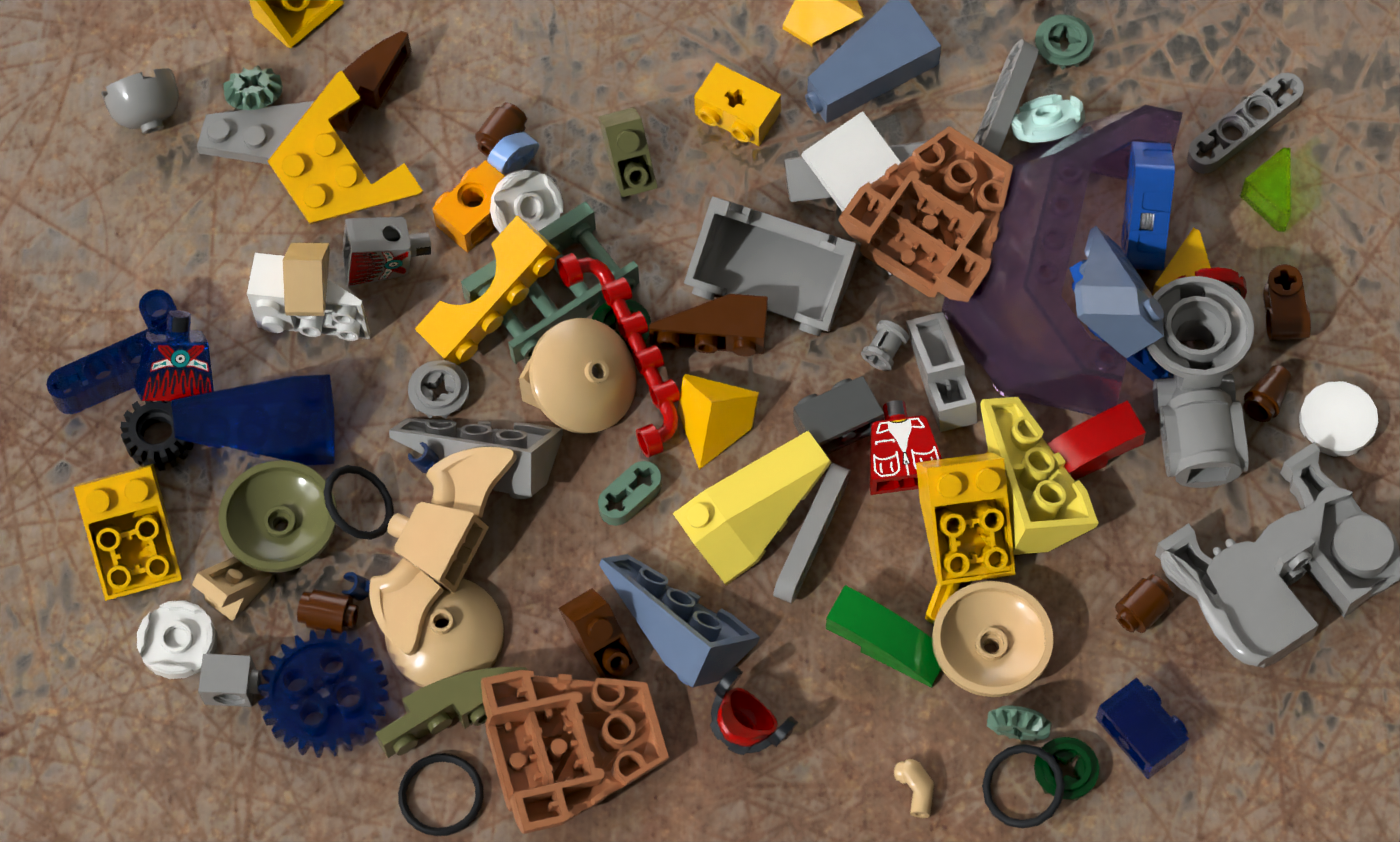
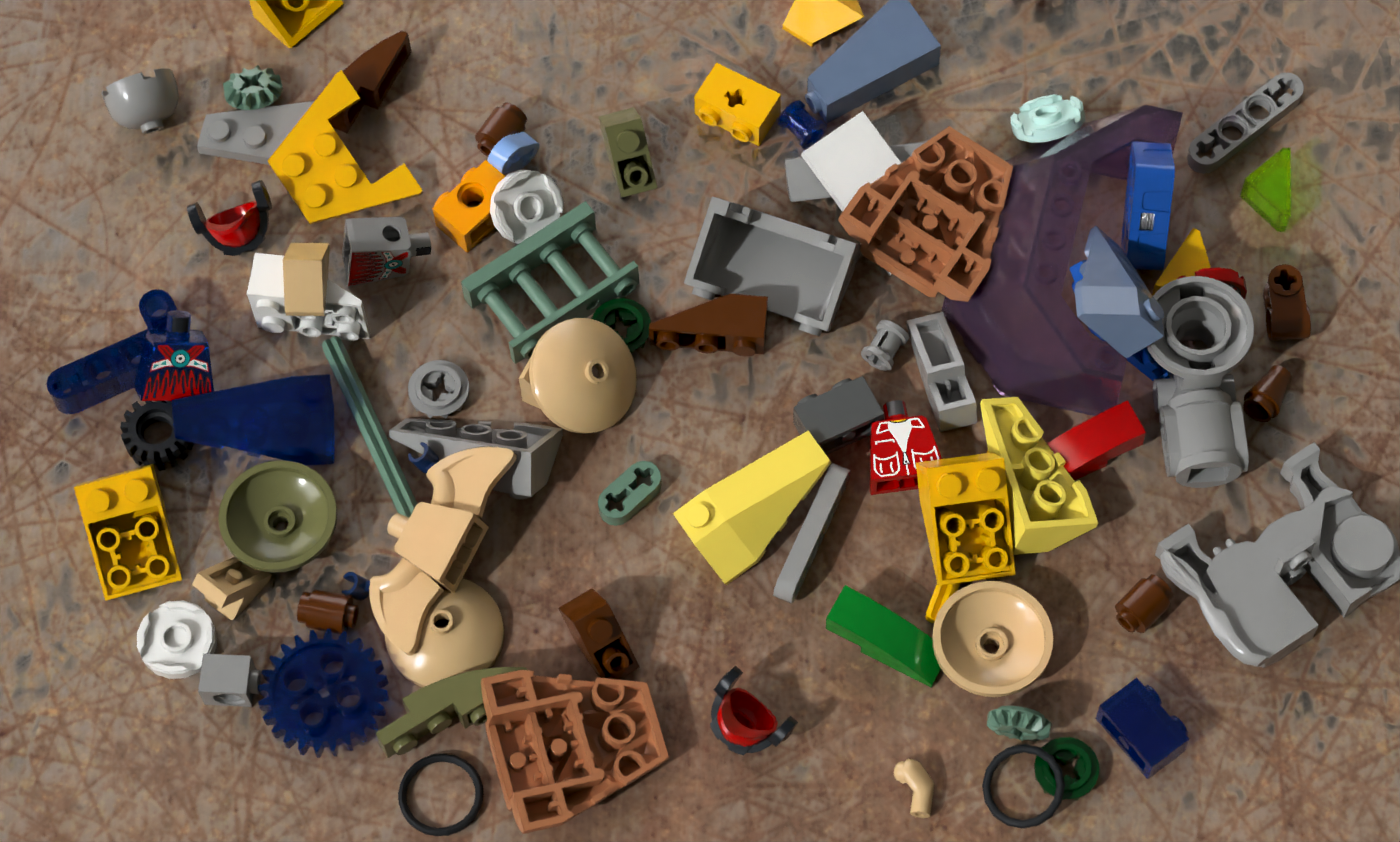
(235, 228): none -> cap
(339, 520): black piece -> none
(369, 426): none -> sand green axle
(520, 259): yellow arch -> none
(631, 328): red bar -> none
(682, 631): sand blue wedge -> none
(714, 415): yellow slope -> none
(802, 124): none -> clear blue bush
(1006, 96): light grey beam -> none
(1078, 35): sand green gear -> none
(1338, 418): white tile -> none

